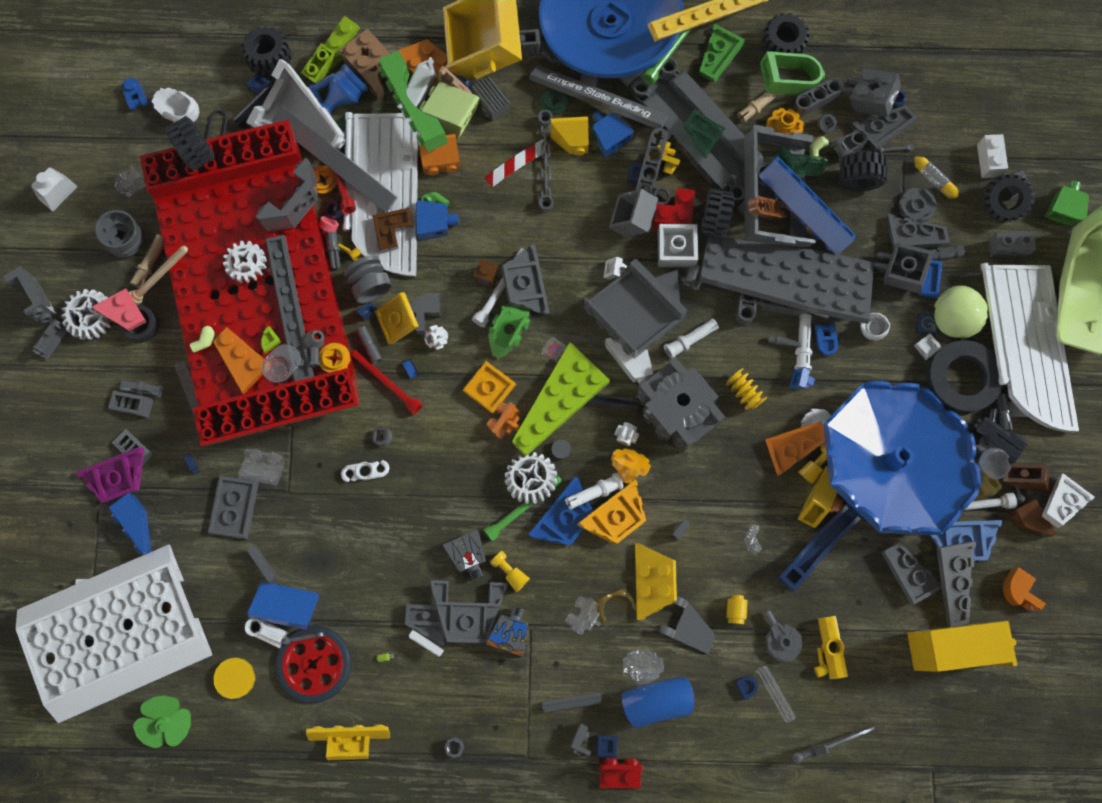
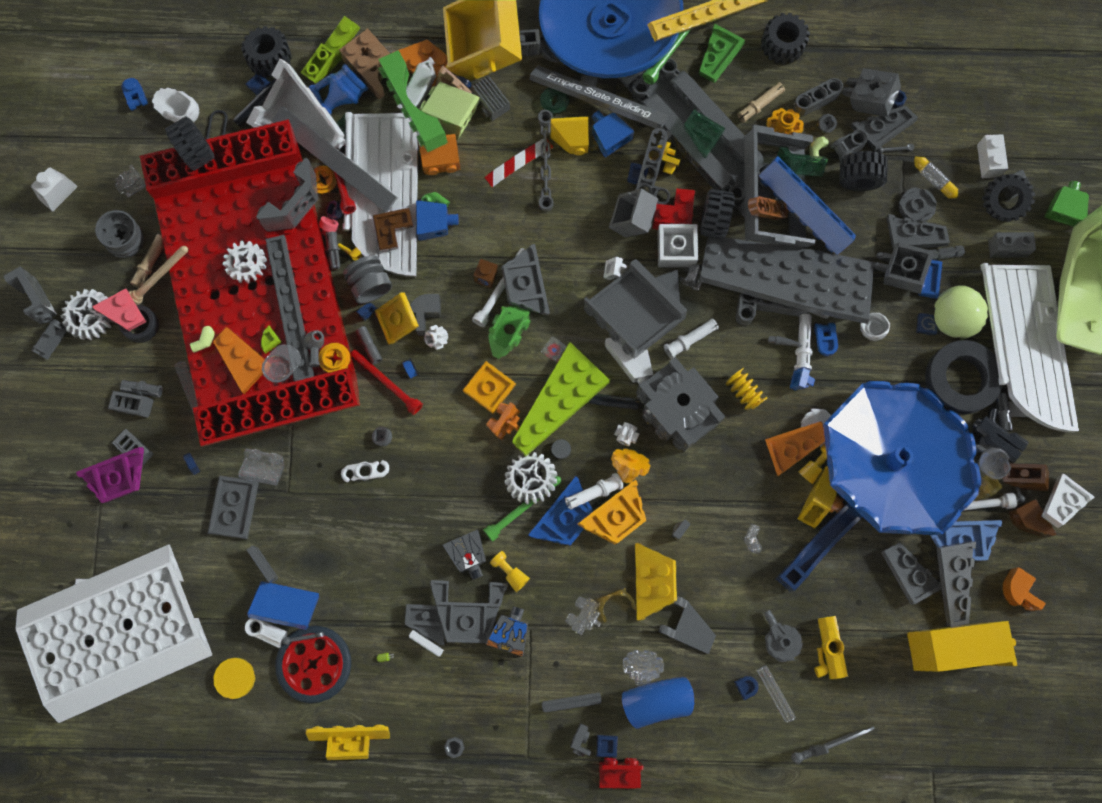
(133, 518): blue slope -> none
(167, 722): bright green piece -> none
(736, 609): yellow brick -> none
(771, 77): bright green window -> none
(928, 346): white tile -> none

